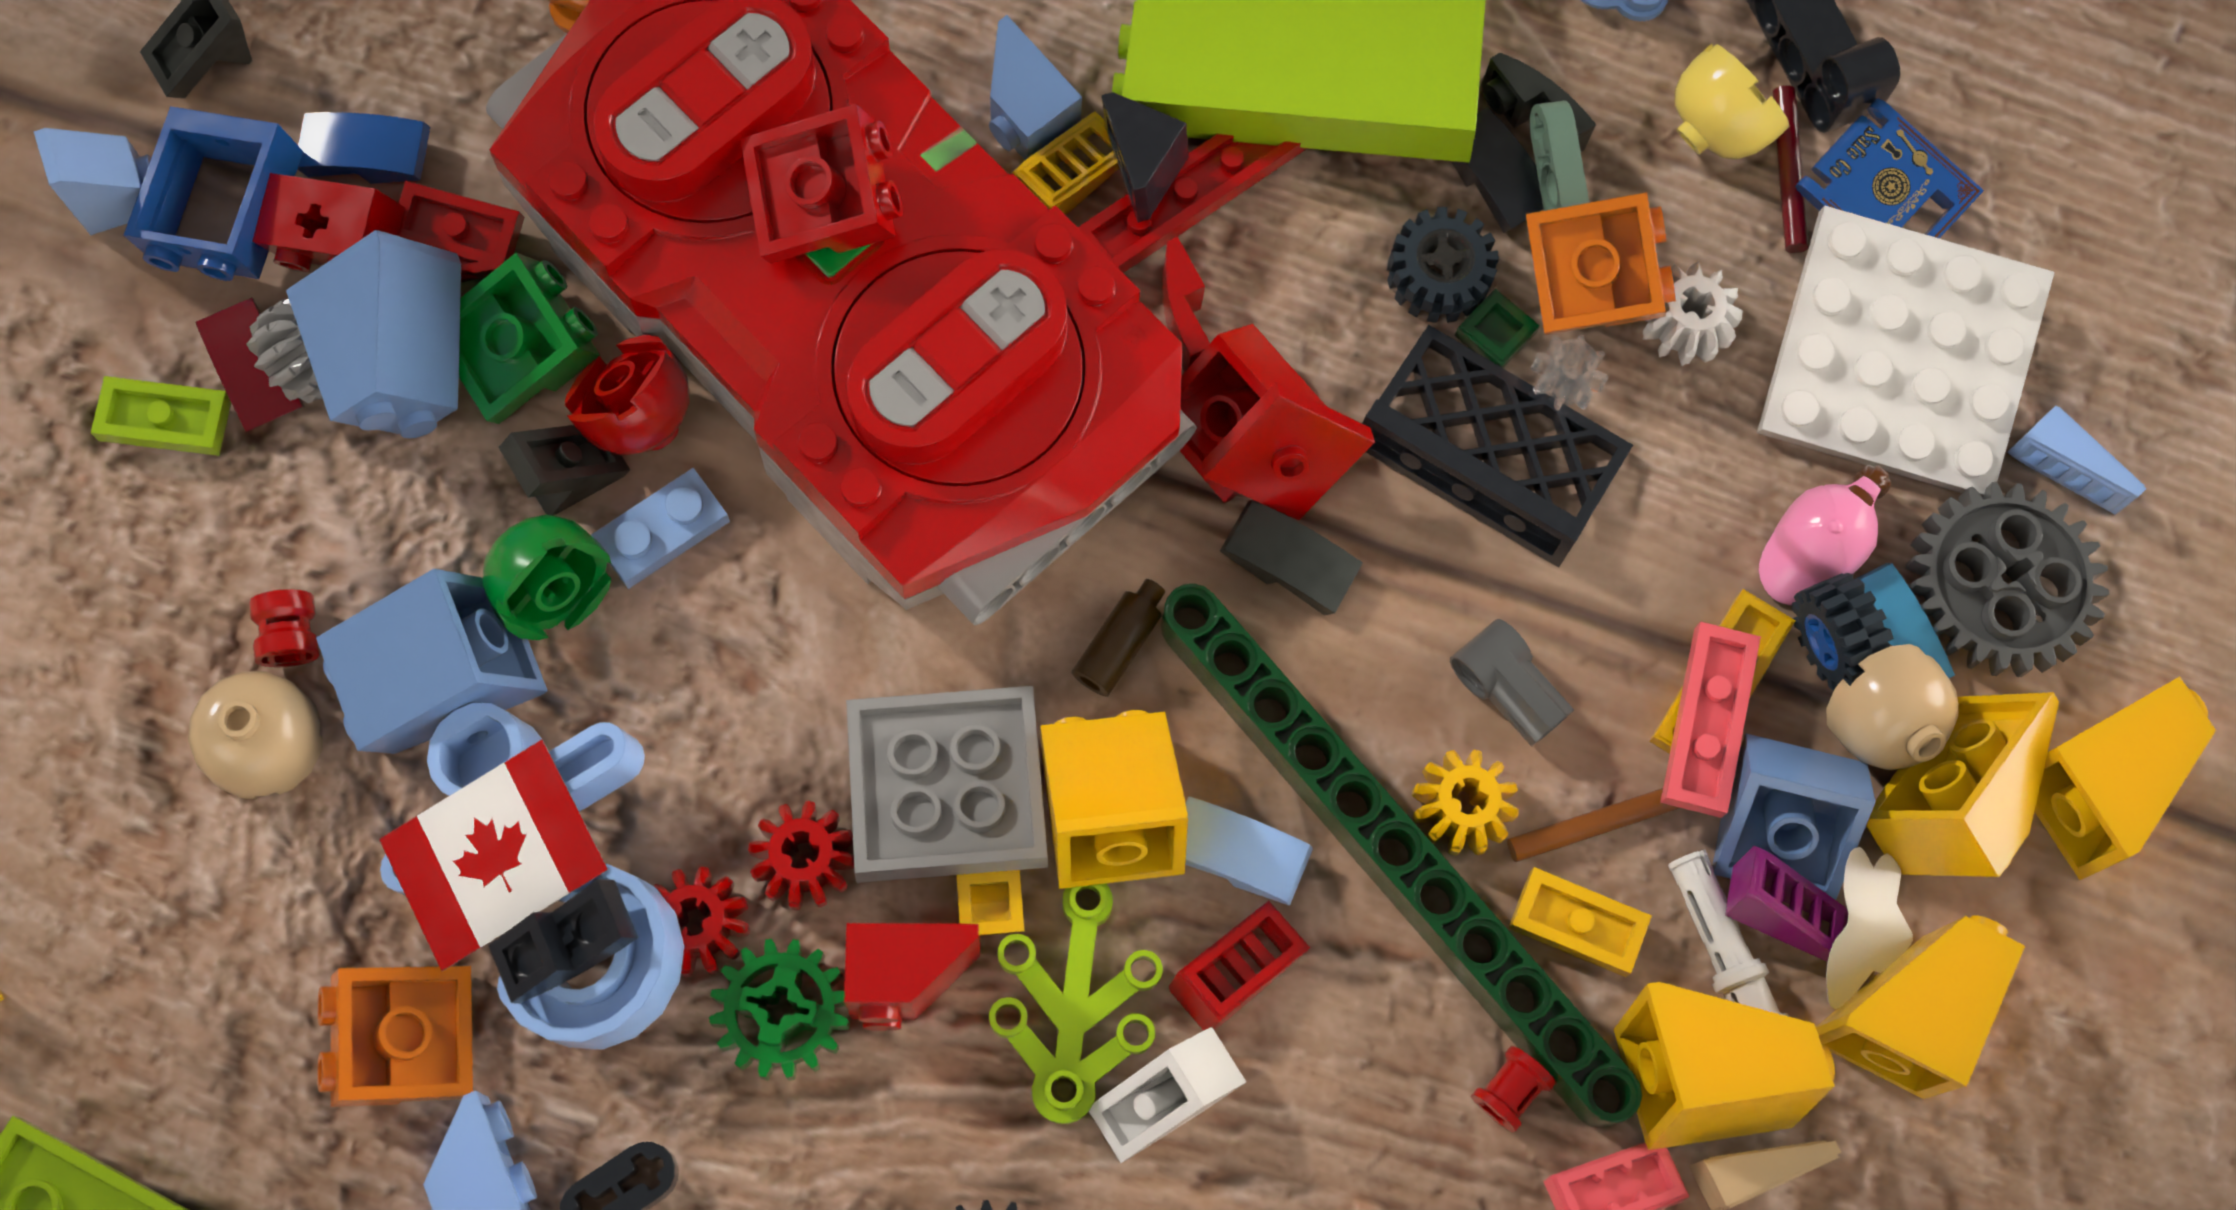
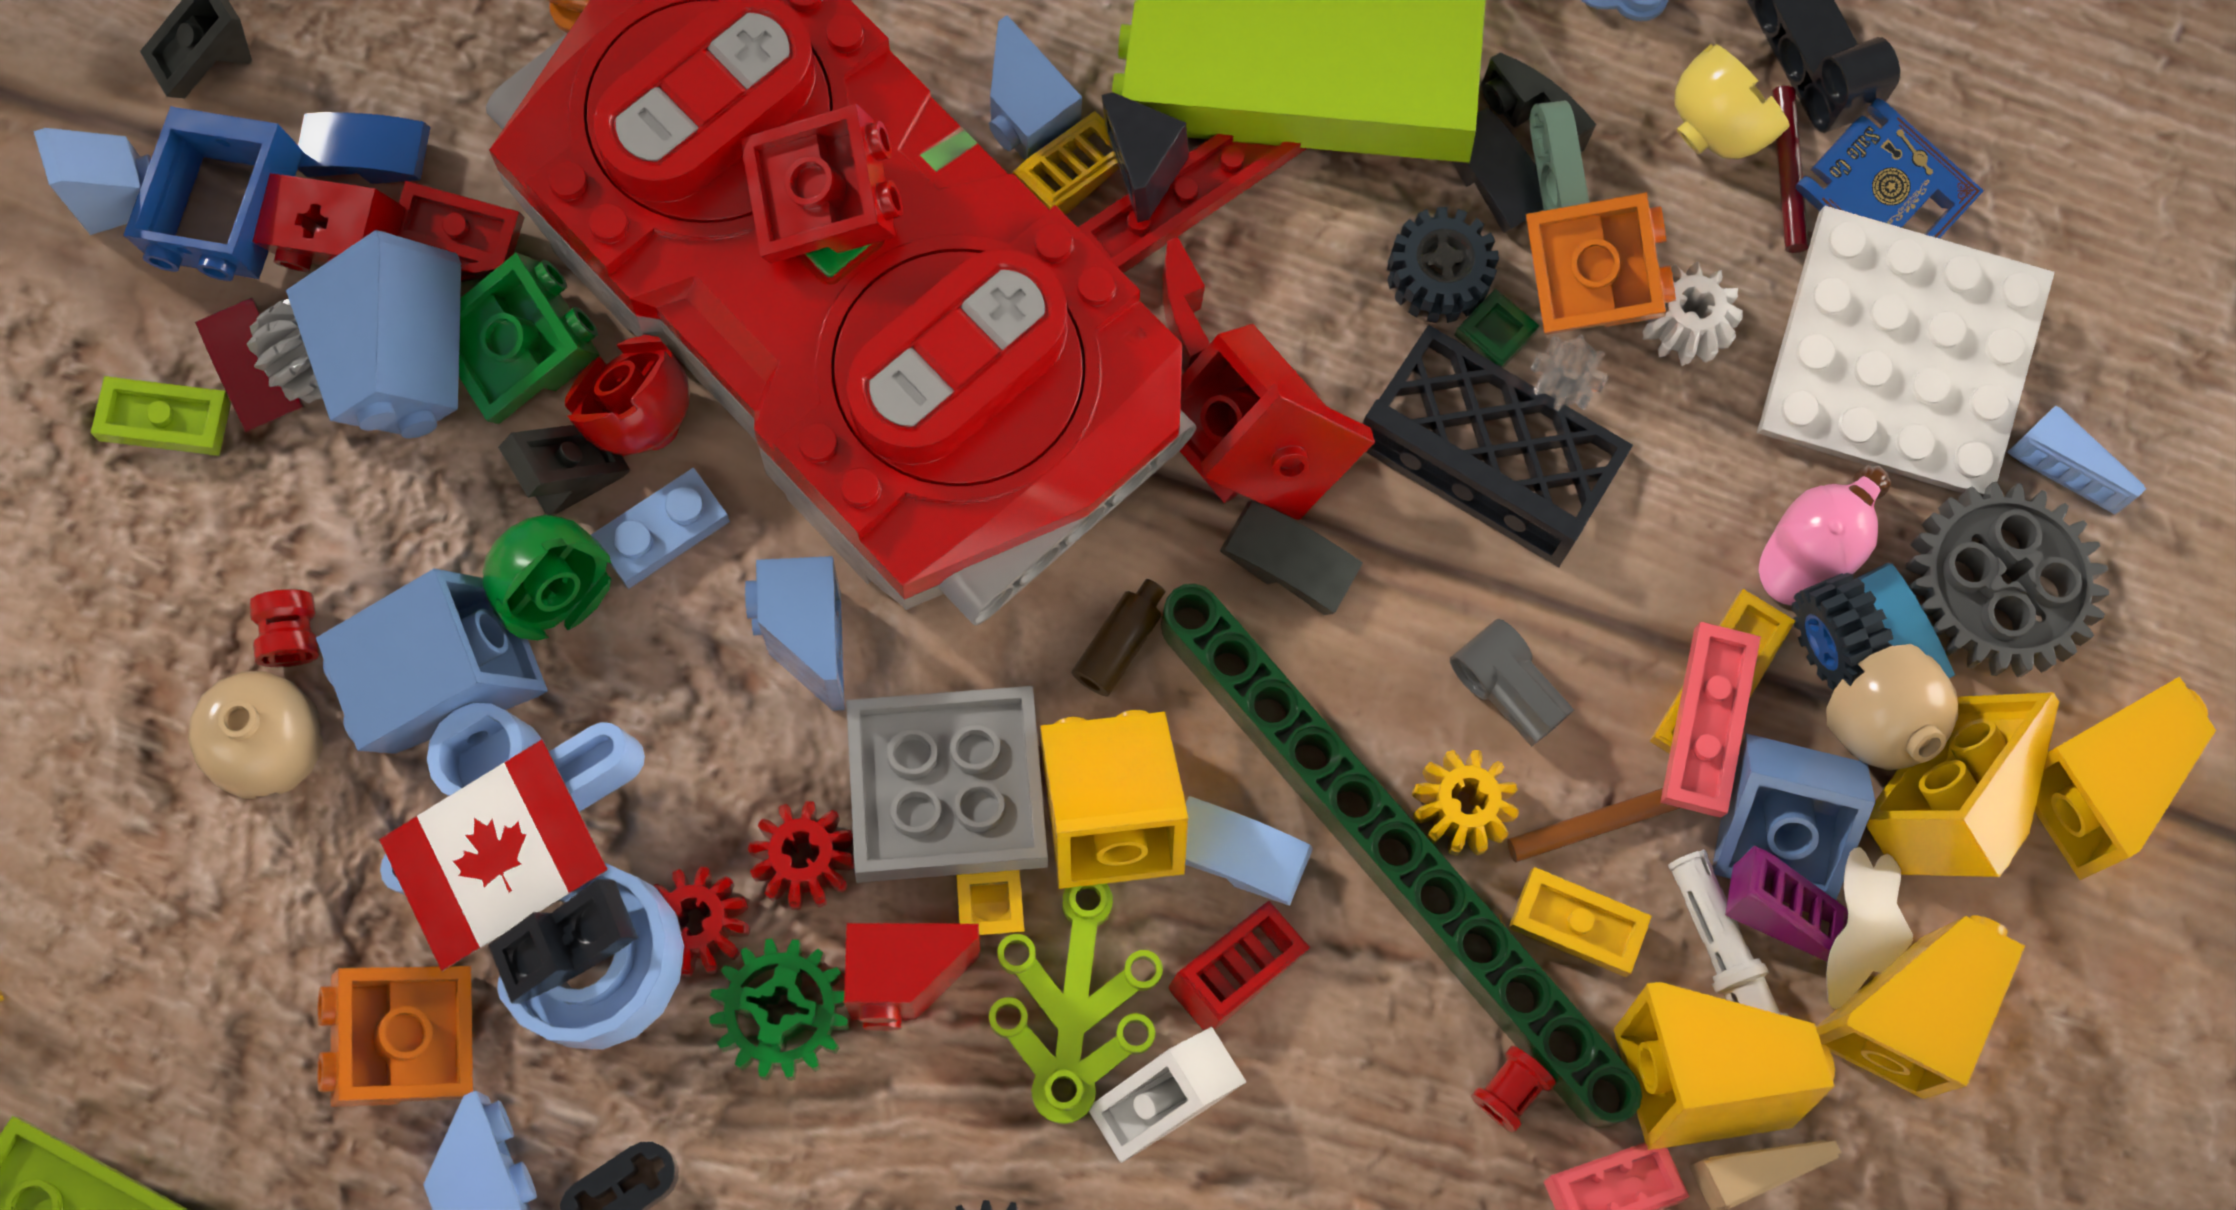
(800, 618): none -> medium blue slope

